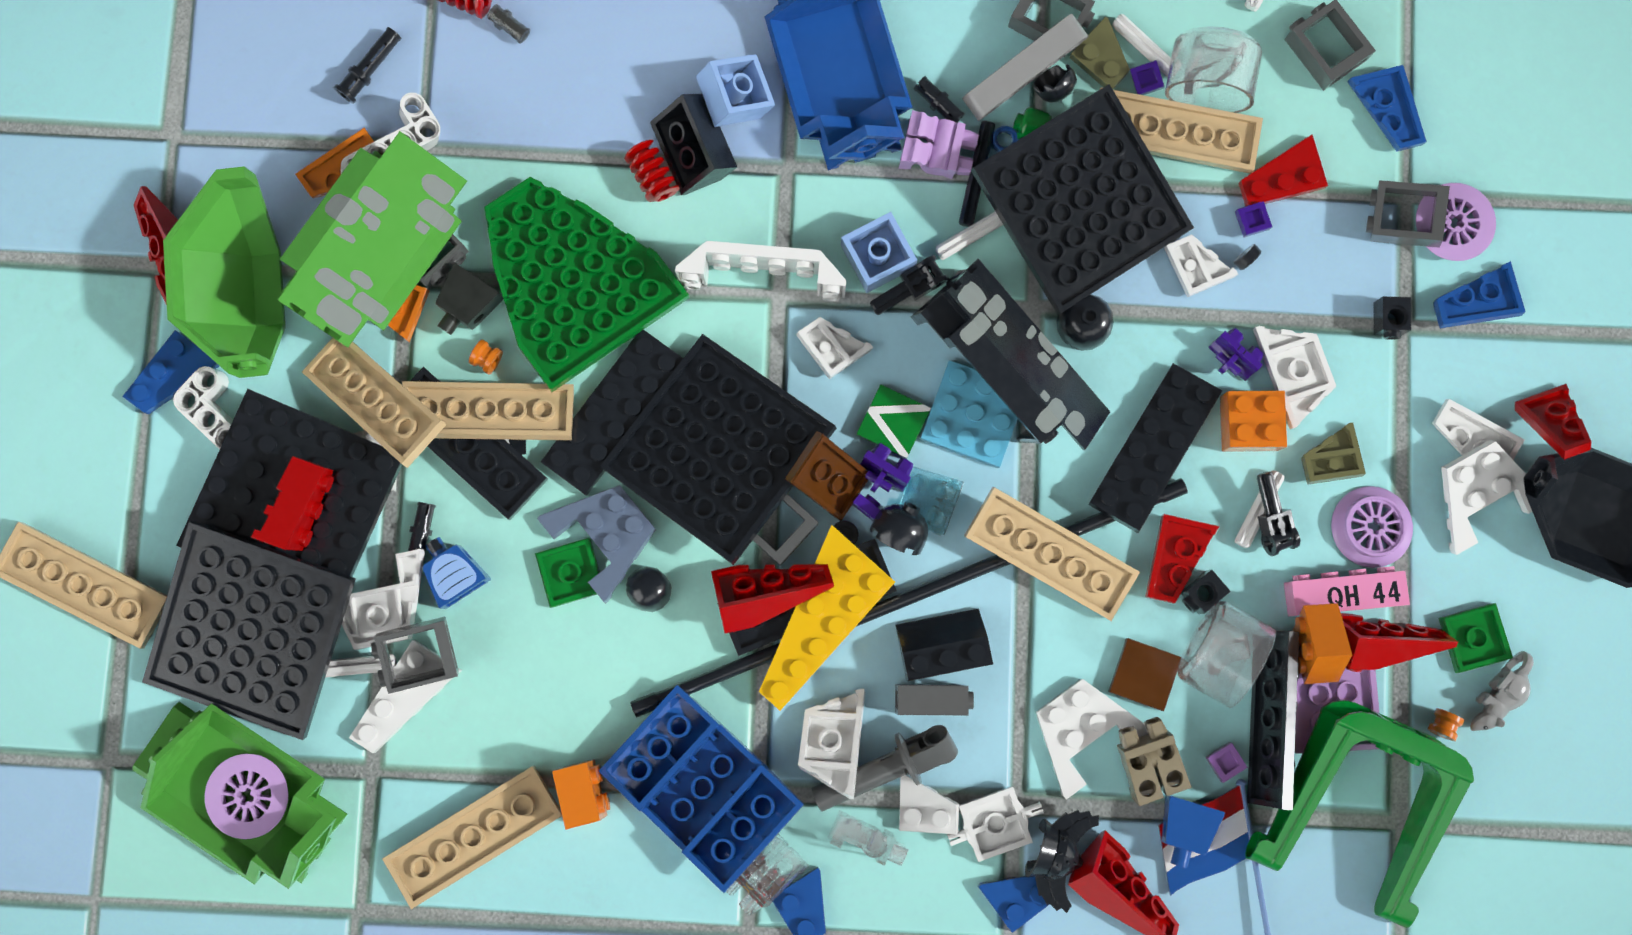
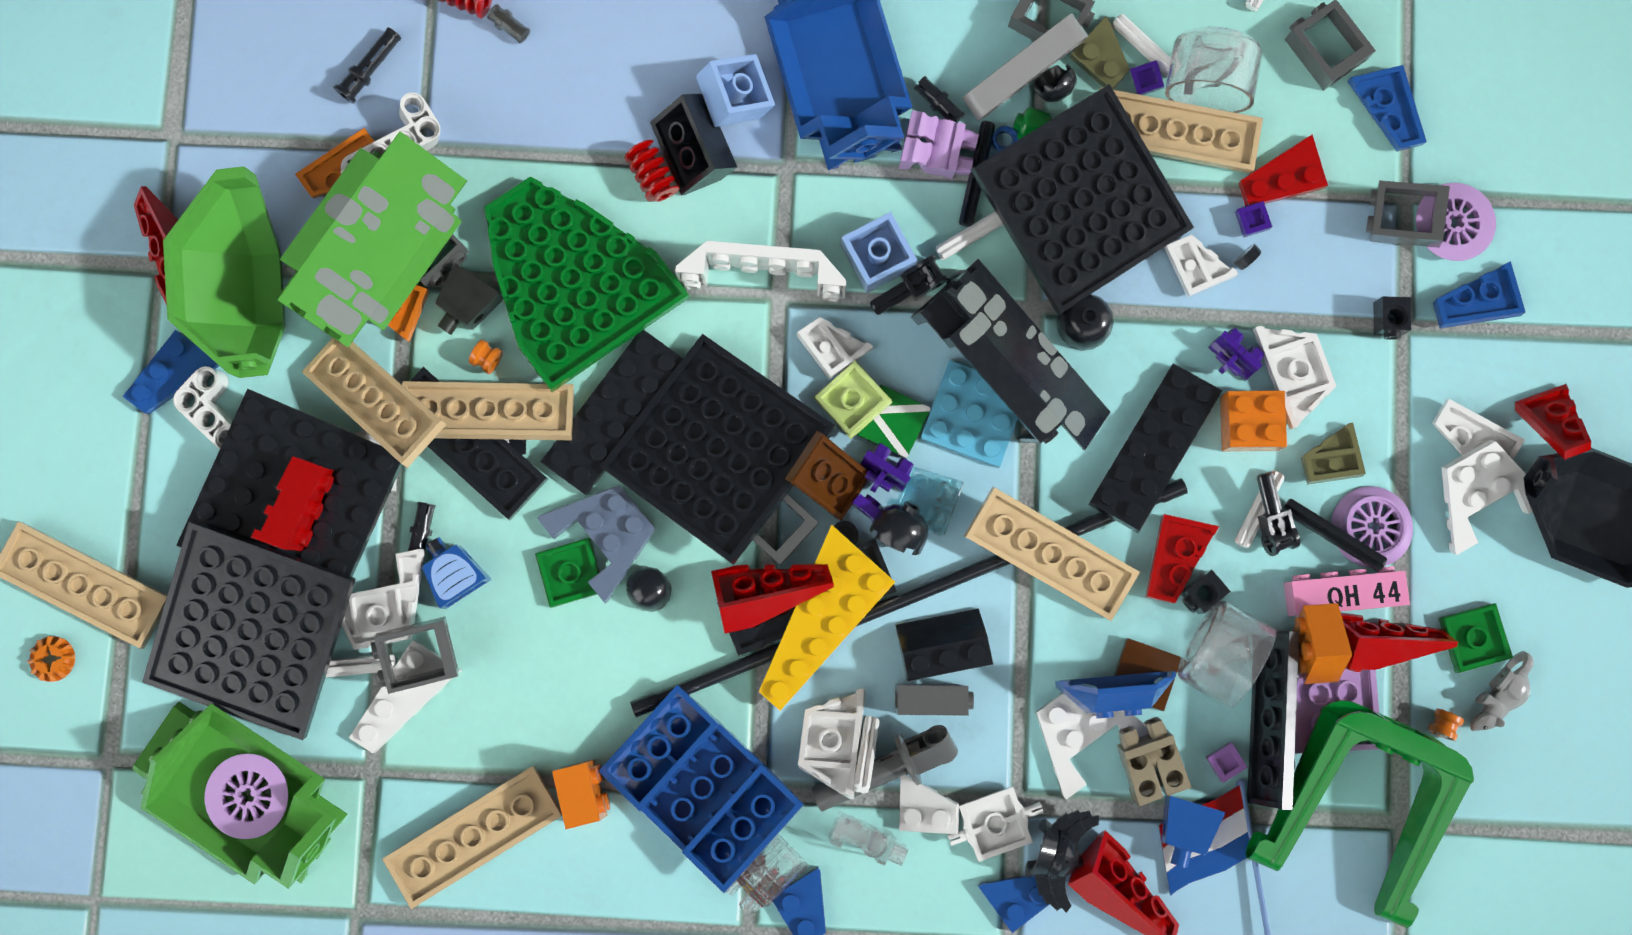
(60, 668): none -> orange gear
(852, 399): none -> yellowish green tile
(866, 754): none -> white axle
(1116, 693): none -> blue wedge
(1336, 535): none -> black axle

